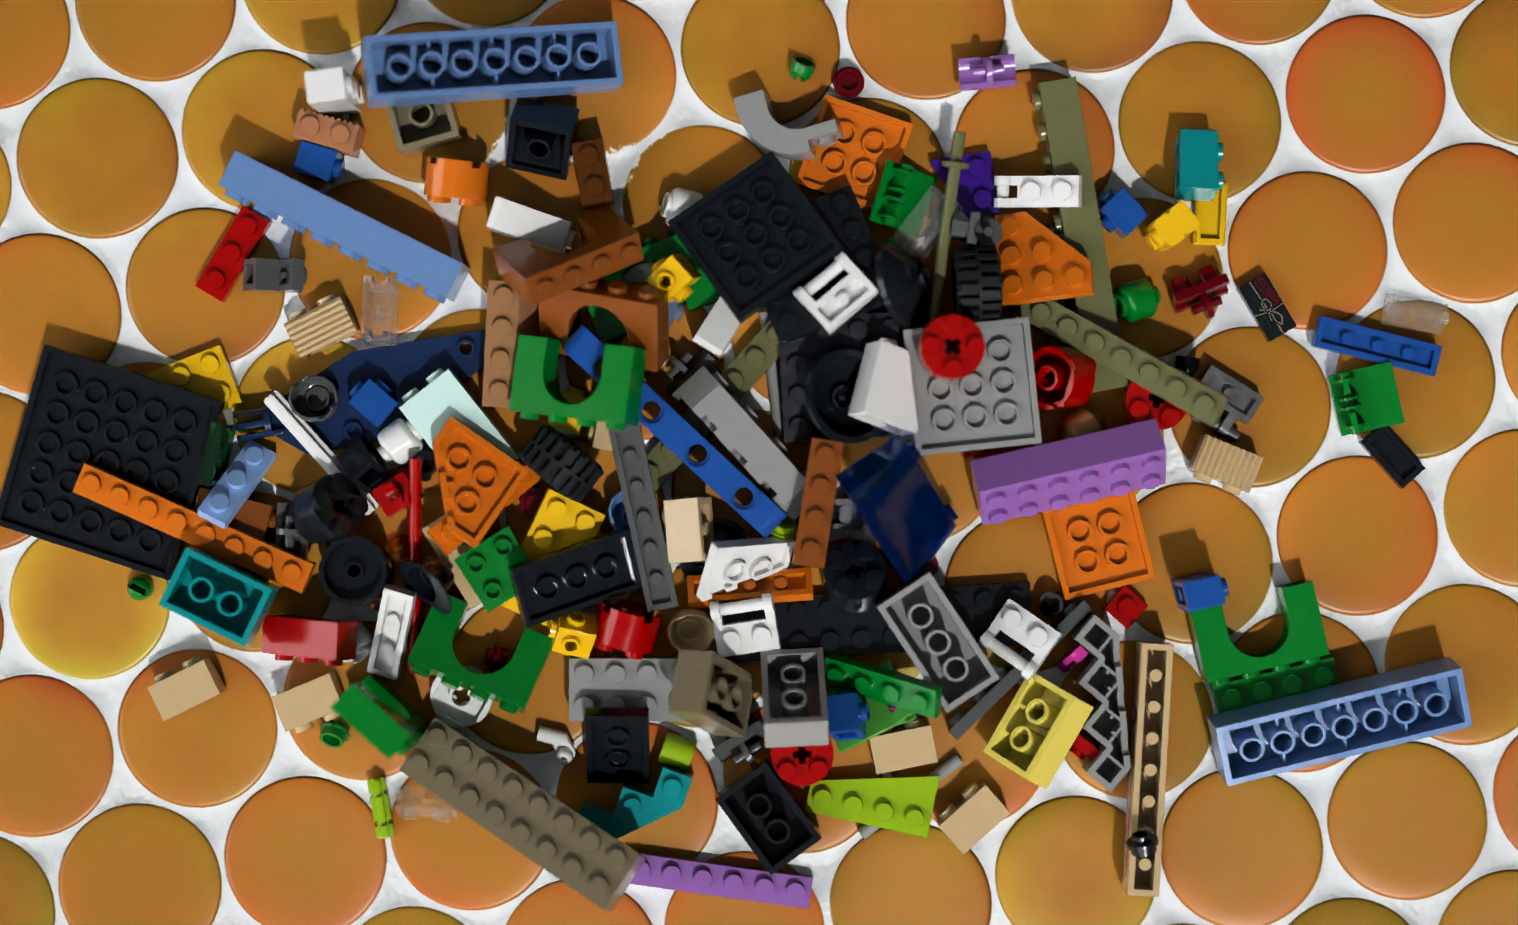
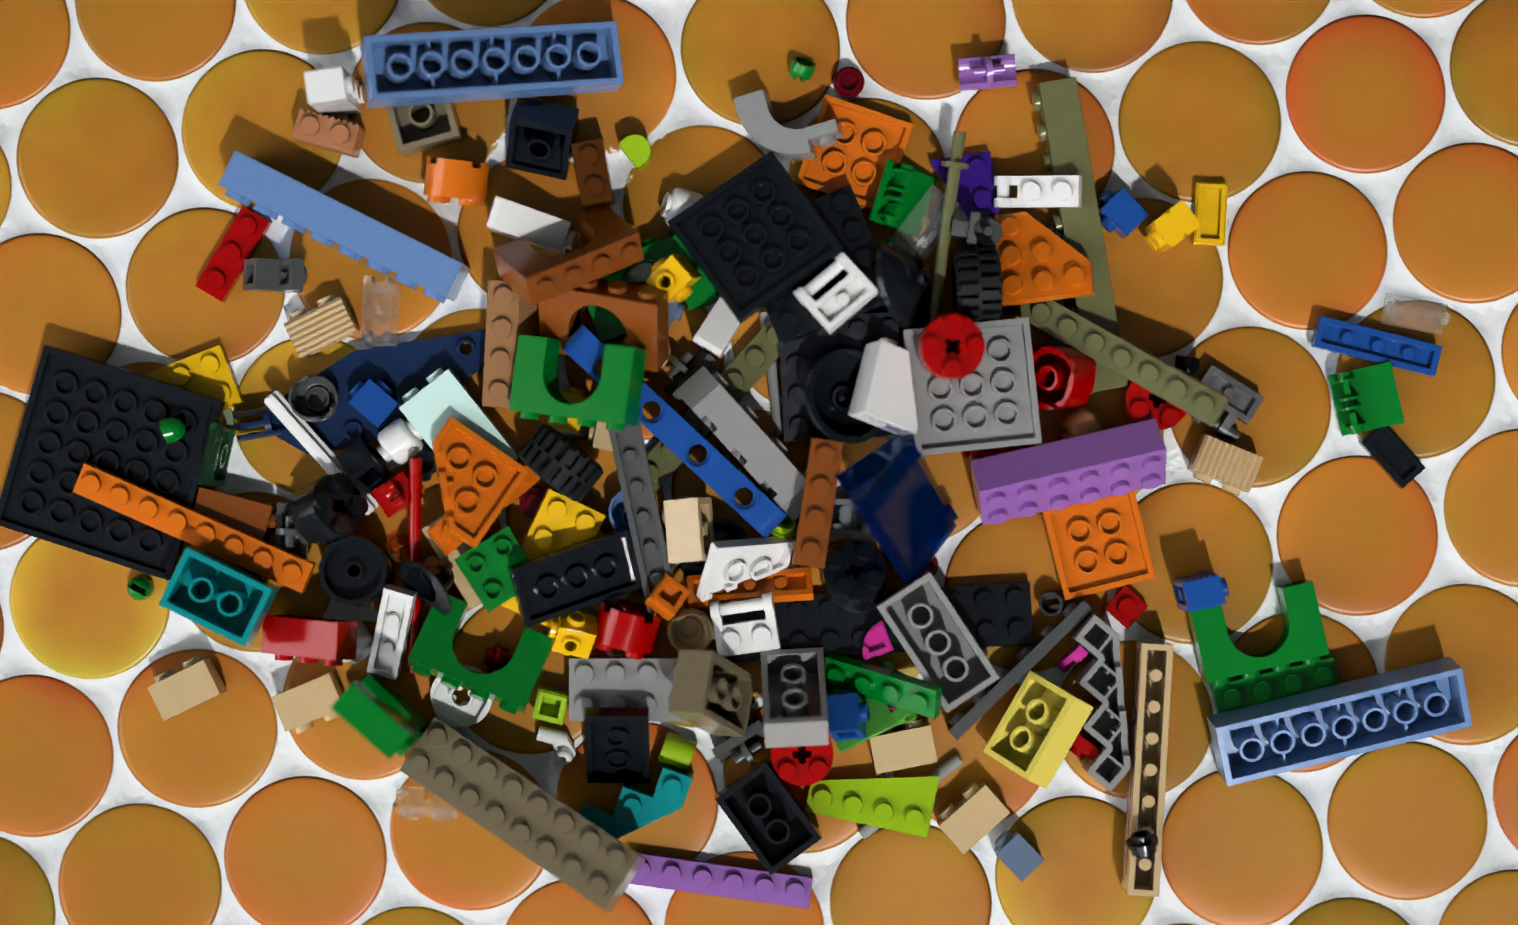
(172, 429): none -> green hinge
(236, 484): light blue plate -> none
(319, 163): blue brick -> none
(334, 733): green plate -> none
(380, 807): lime axle -> none
(551, 705): none -> lime brick
(637, 150): none -> lime brick
(667, 597): none -> orange slope
(876, 642): none -> dark pink tile
(1017, 854): none -> sand blue brick
(1024, 629): white plate -> none
(1136, 300): green head -> none
(1197, 165): teal brick -> none
(1202, 296): dark red hips -> none
(1266, 307): black tile -> none

